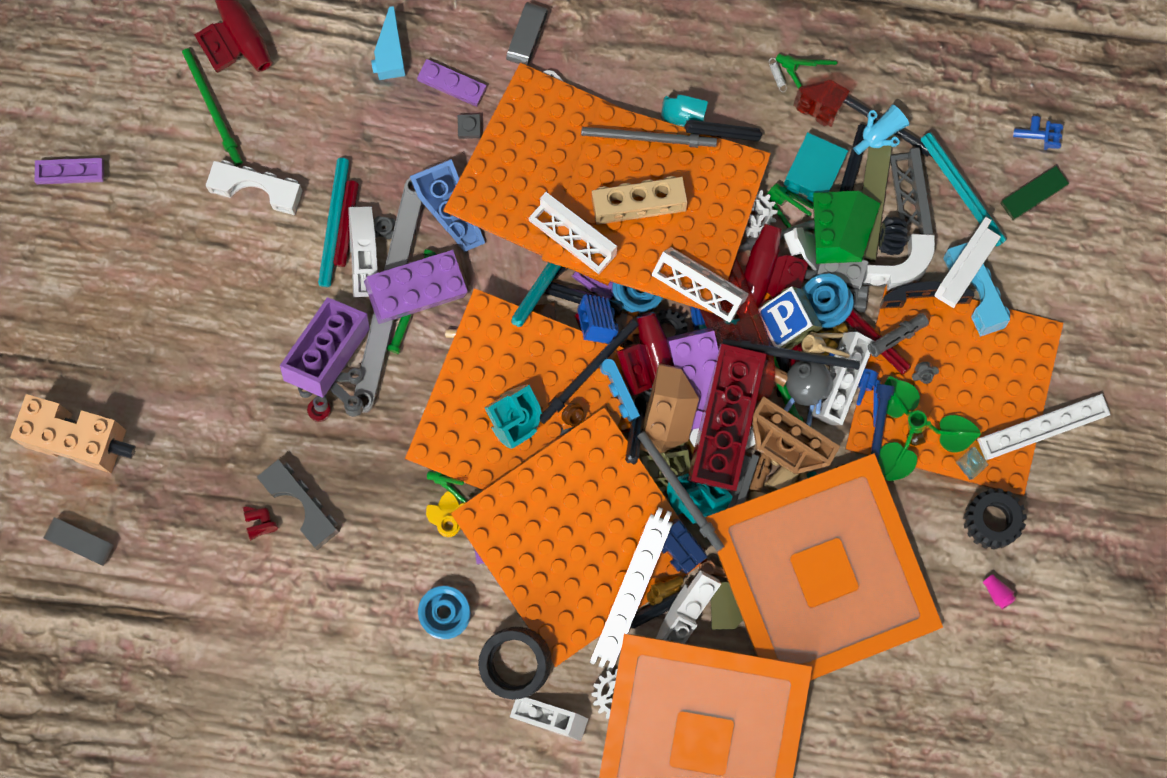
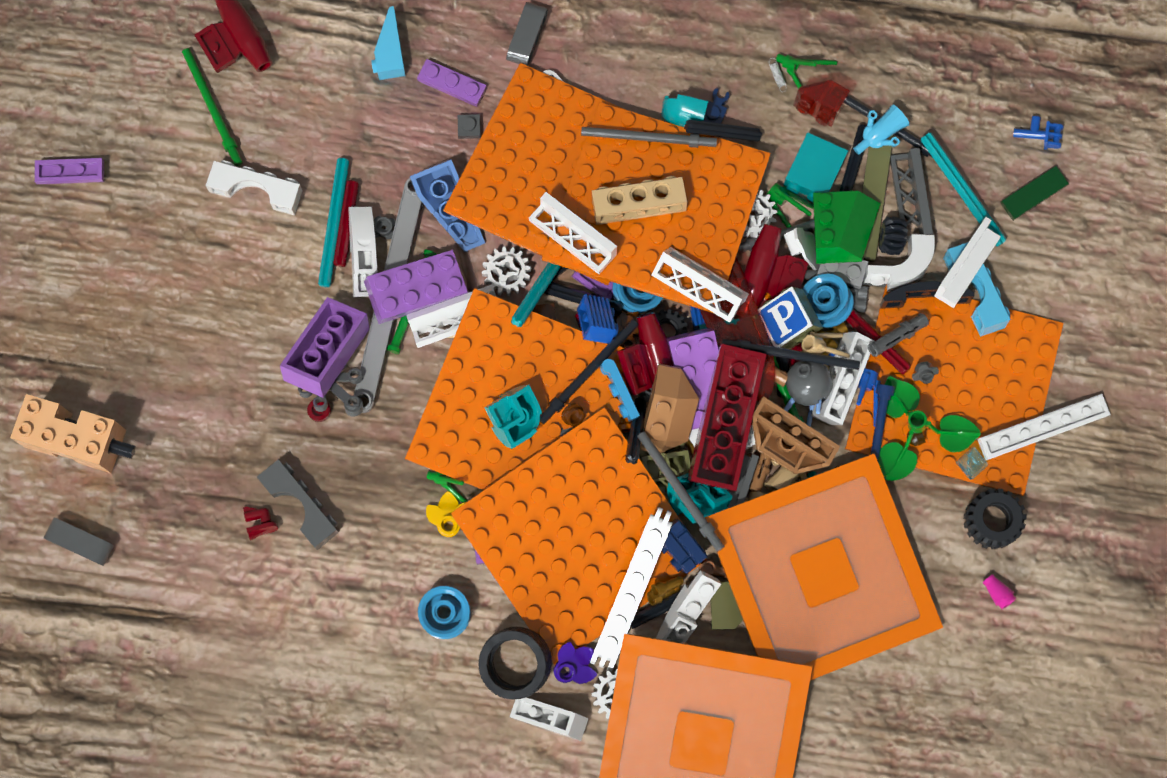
(439, 315): none -> white fence
(498, 267): none -> white gear
(577, 662): none -> dark purple plate
(715, 111): none -> dark blue plate

